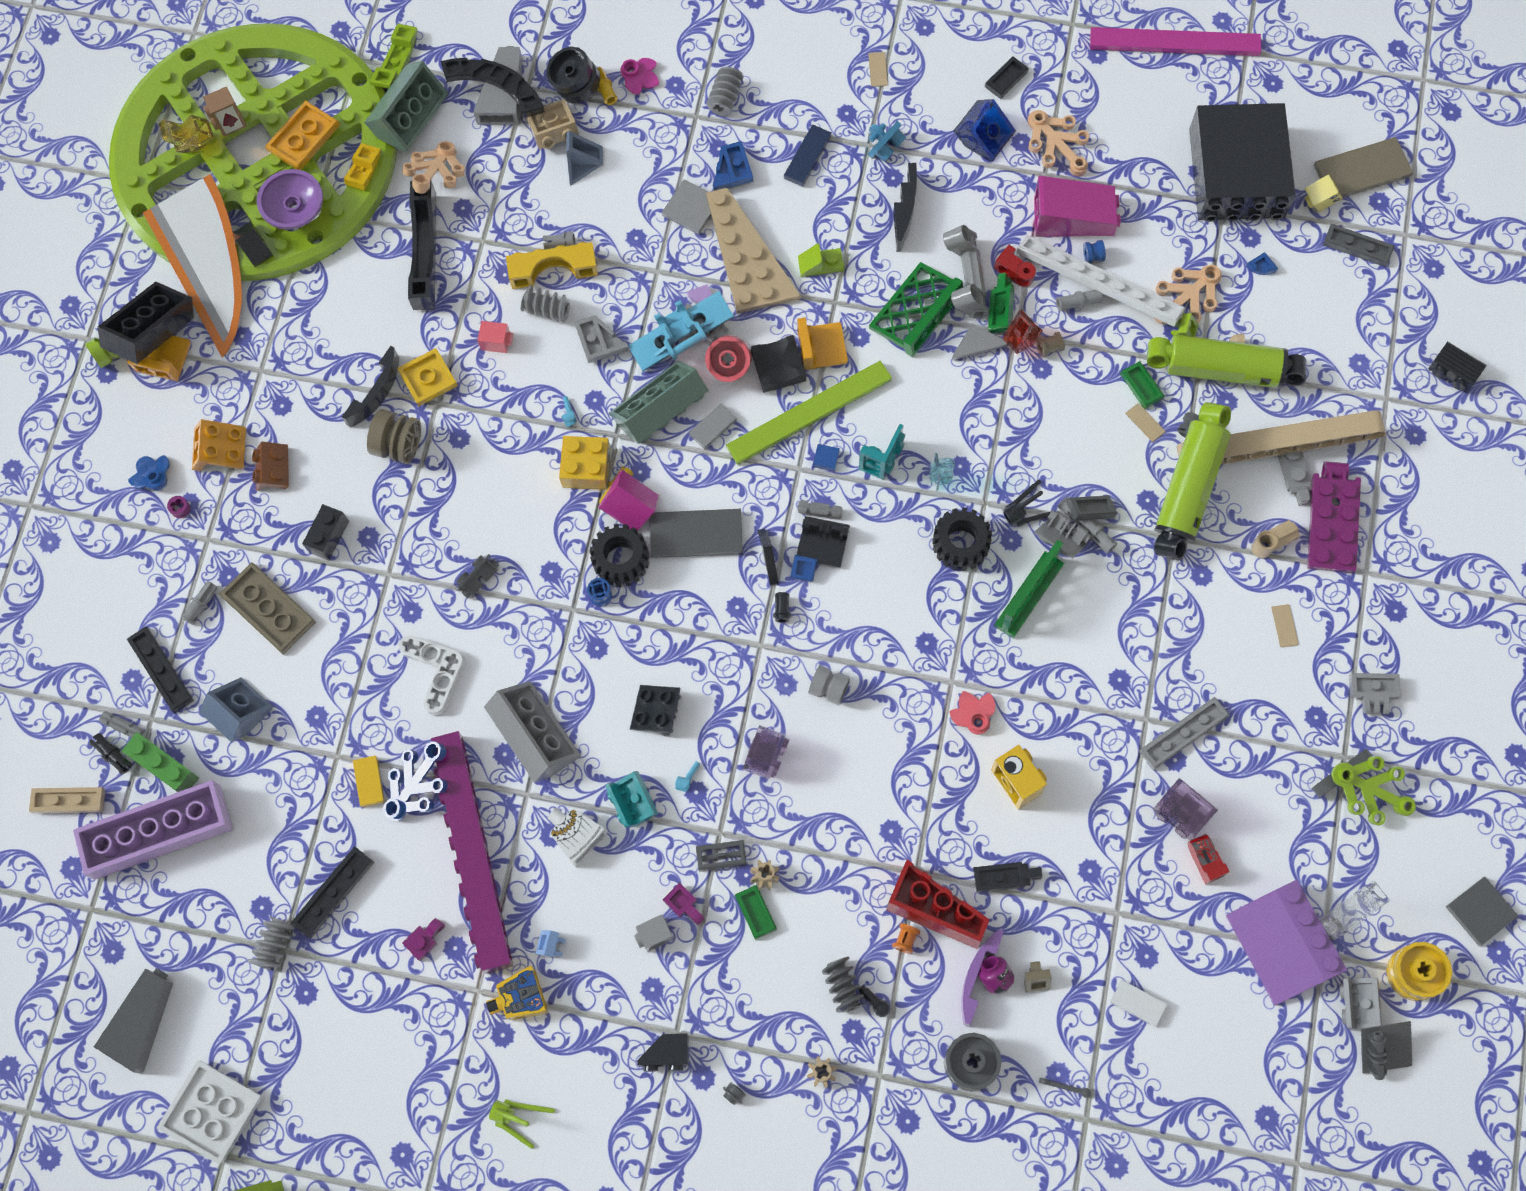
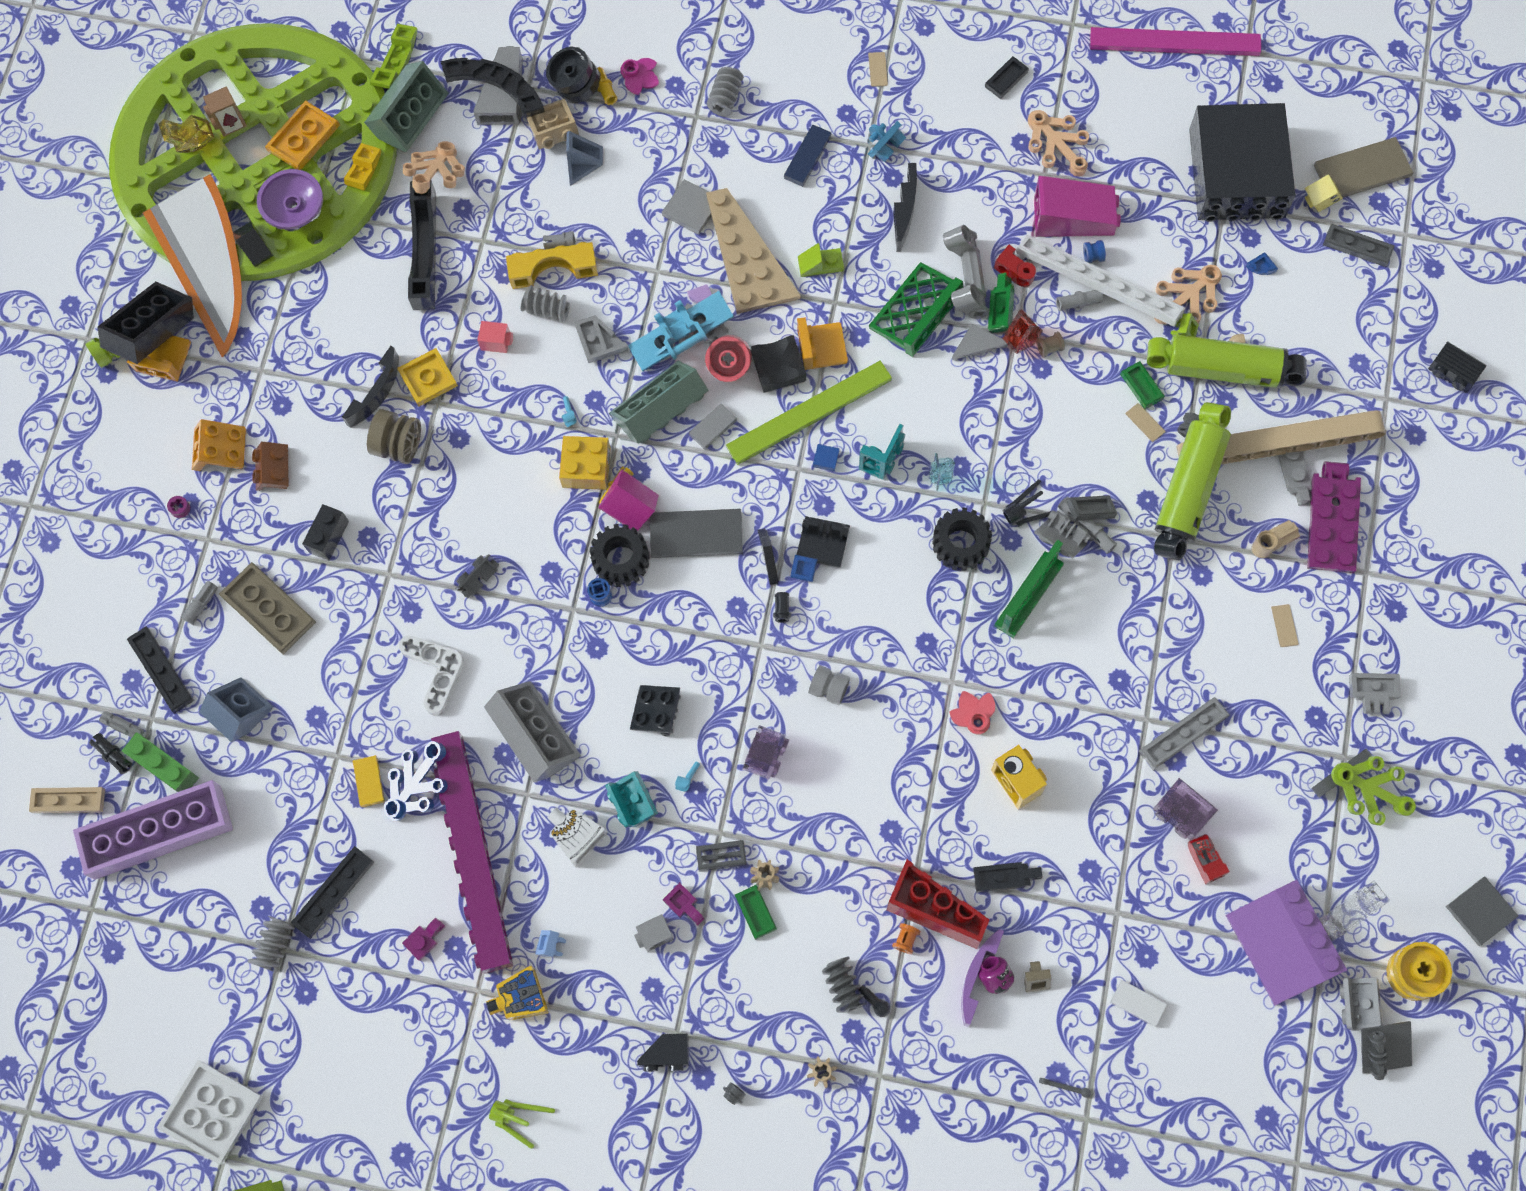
(135, 1024): dark grey slope -> none
(150, 473): blue plate -> none
(732, 167): blue wing -> none
(820, 509): light grey axle -> none
(985, 129): clear blue slope -> none
(987, 1062): dark grey wheel -> none

